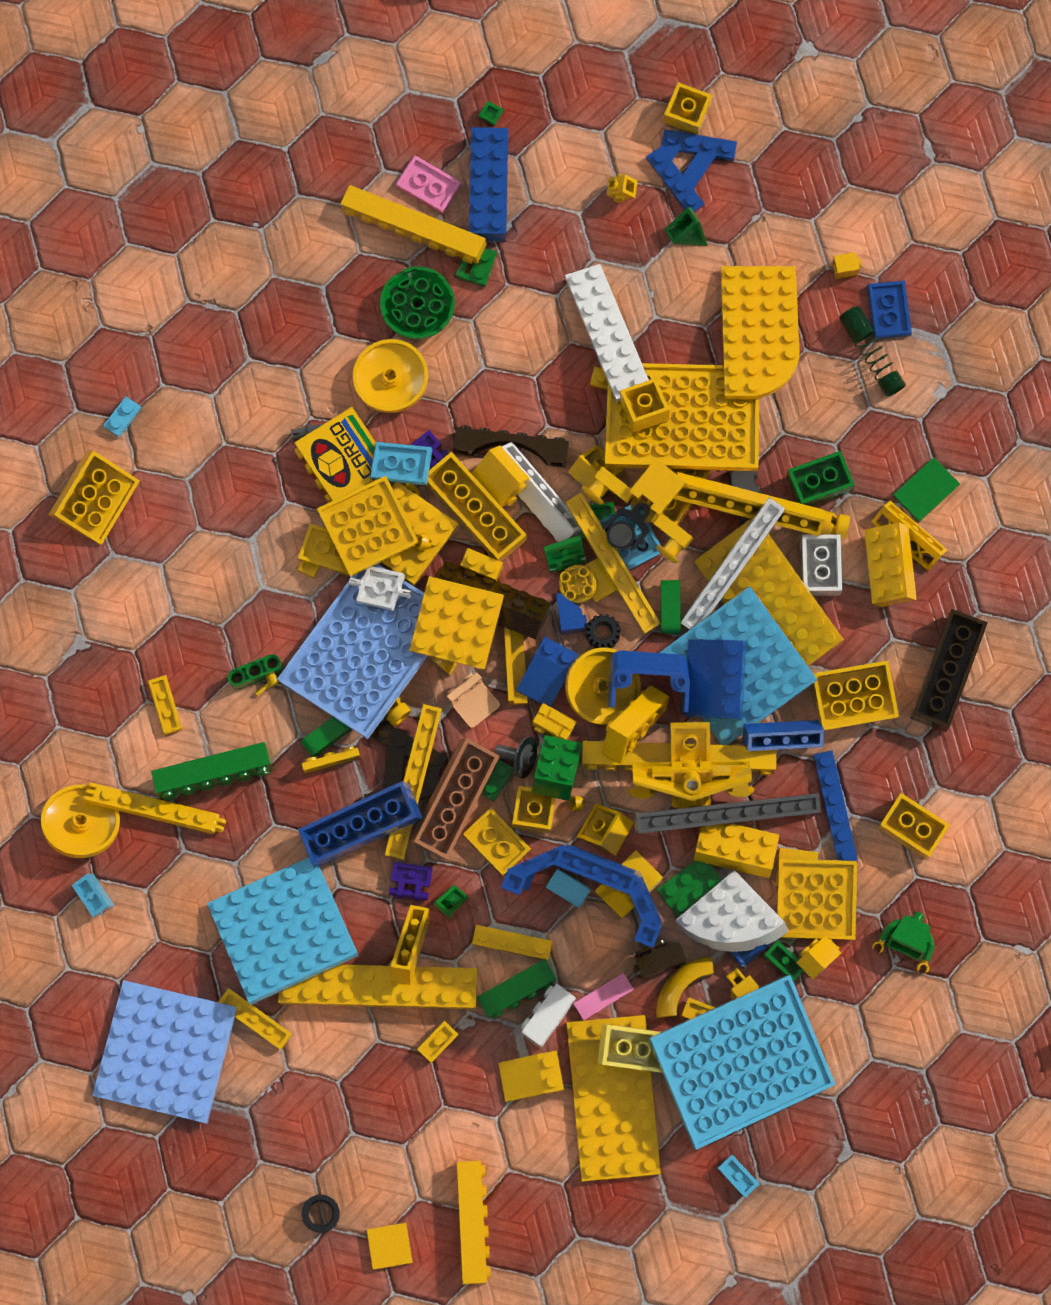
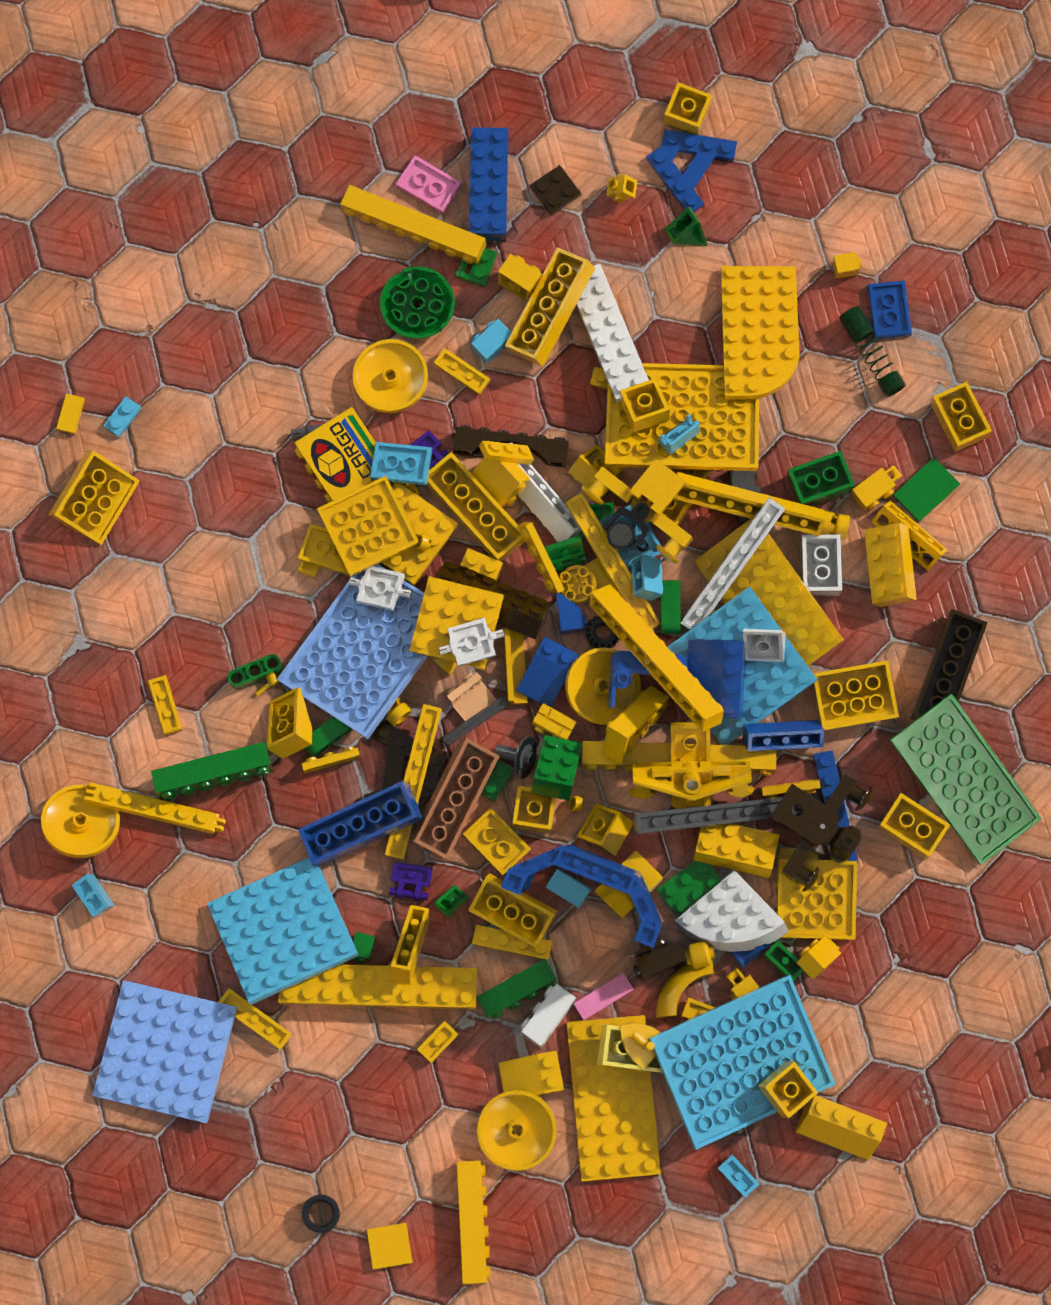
(70, 414): none -> yellow tile
(288, 724): none -> yellow slope
(364, 945): none -> green brick
(462, 371): none -> yellow plate
(471, 642): none -> white plate
(475, 721): none -> dark grey axle
(491, 113): green plate -> none
(491, 341): none -> medium azure brick
(506, 452): none -> yellow plate
(514, 913): none -> yellow slope
(517, 1130): none -> yellow dish
(519, 277): none -> yellow brick
(541, 557): none -> yellow plate
(550, 306): none -> yellow brick
(555, 190): none -> dark brown plate
(637, 1043): none -> yellow shield
(647, 577): none -> medium azure brick
(656, 658): none -> yellow brick
(679, 435): none -> medium azure hinge
(699, 954): none -> yellow head
(764, 645): none -> white slope
(771, 791): none -> yellow plate
(787, 1089): none -> yellow brick
(819, 826): none -> dark brown piece
(841, 1127): none -> yellow slope
(875, 488): none -> yellow brick
(910, 938): green torso -> none
(960, 416): none -> yellow brick
(965, 779): none -> plate

